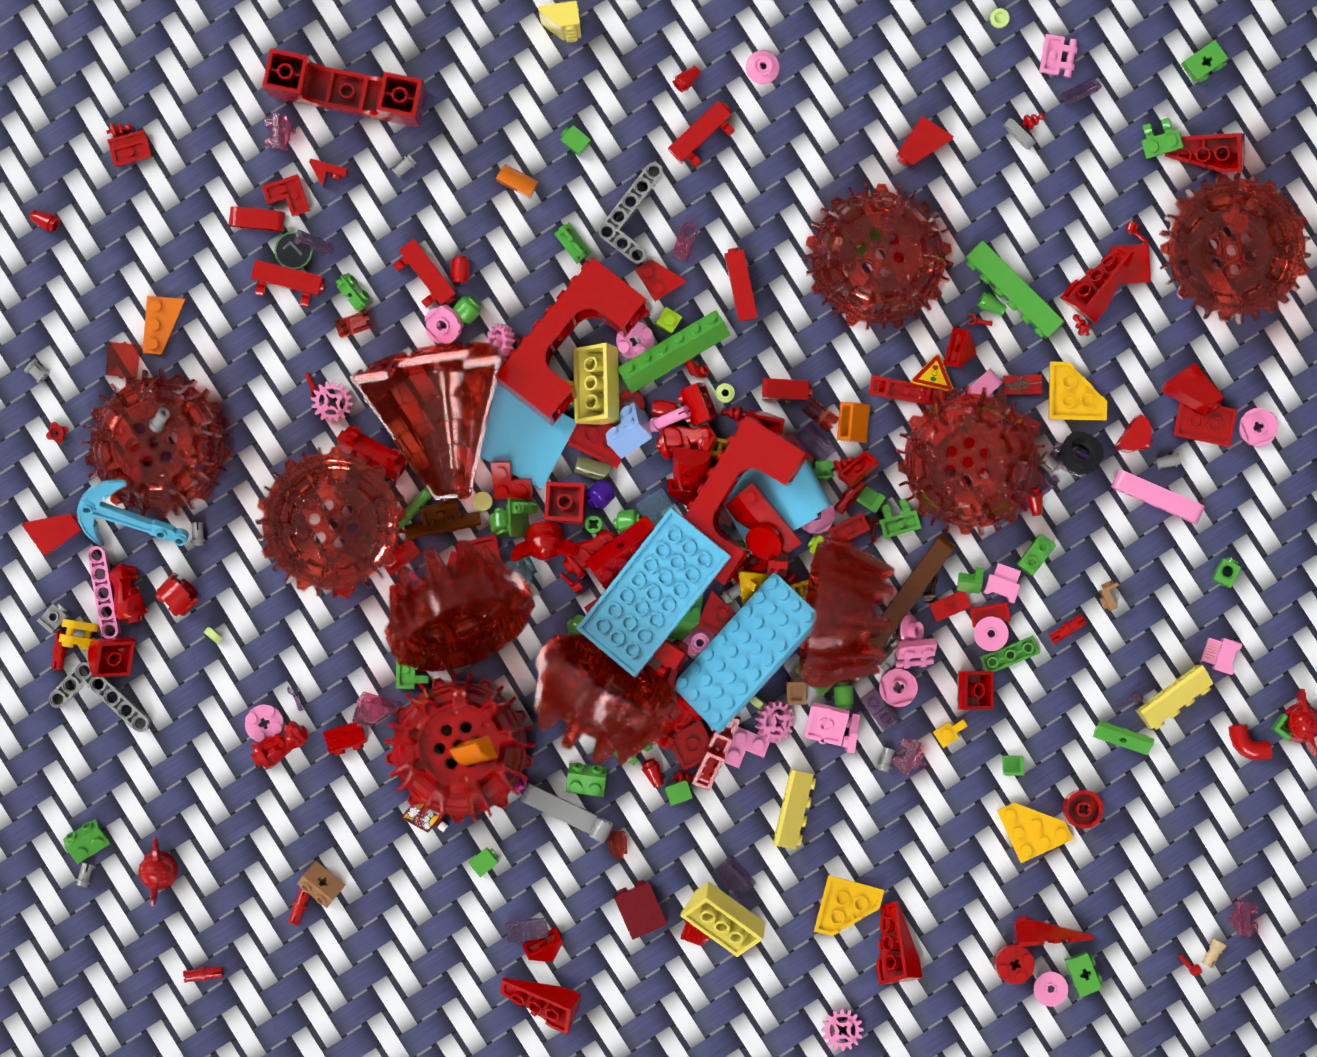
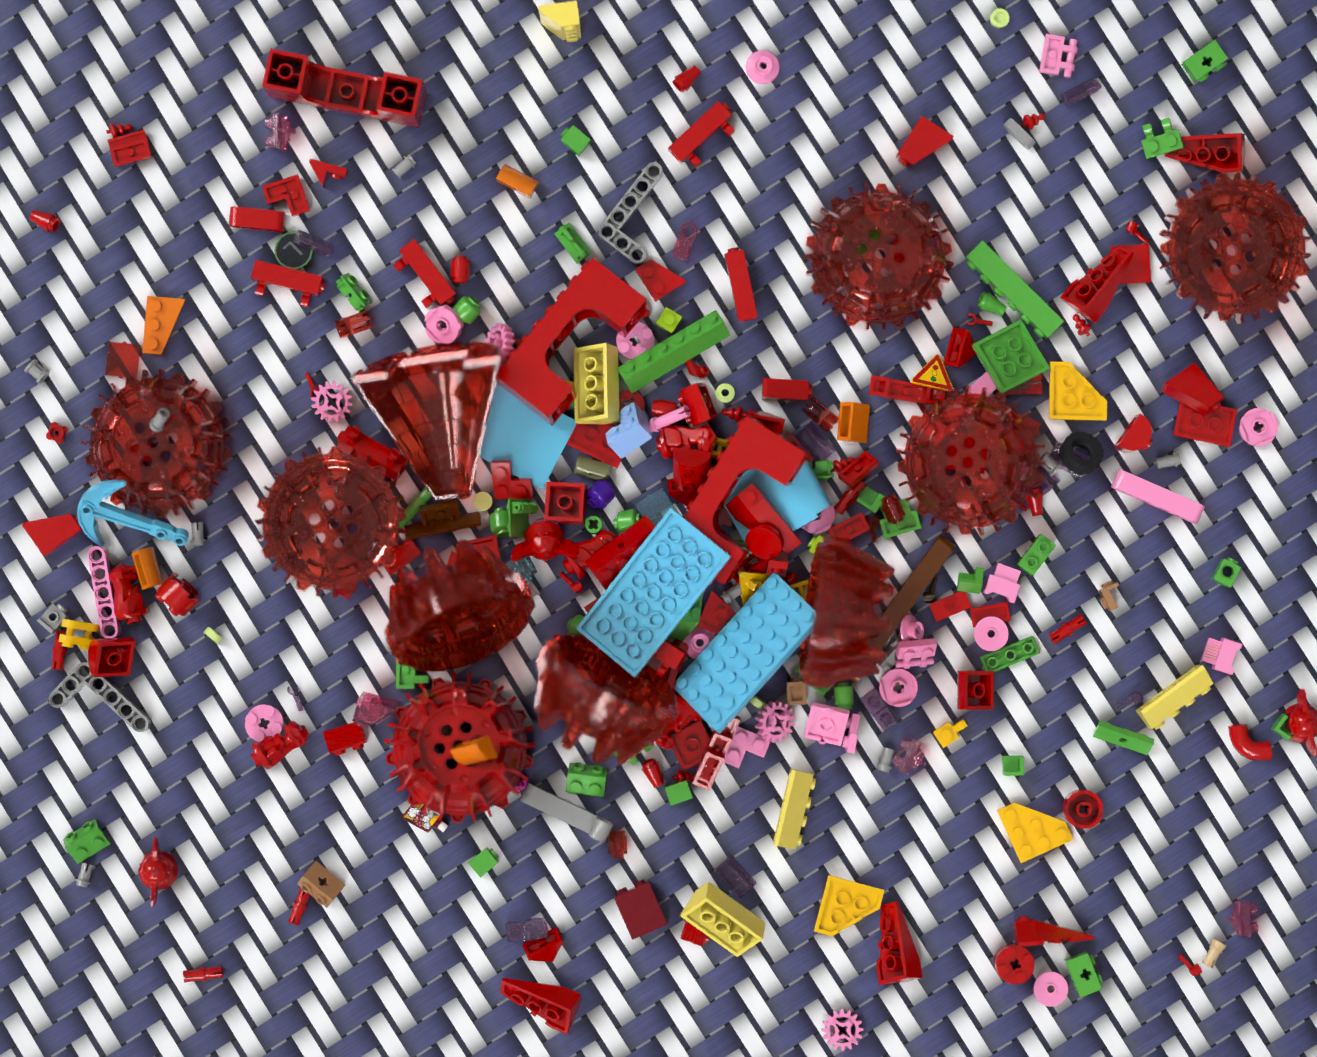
(147, 568): none -> orange brick
(892, 509): none -> clear red brick
(1010, 357): none -> bright green plate

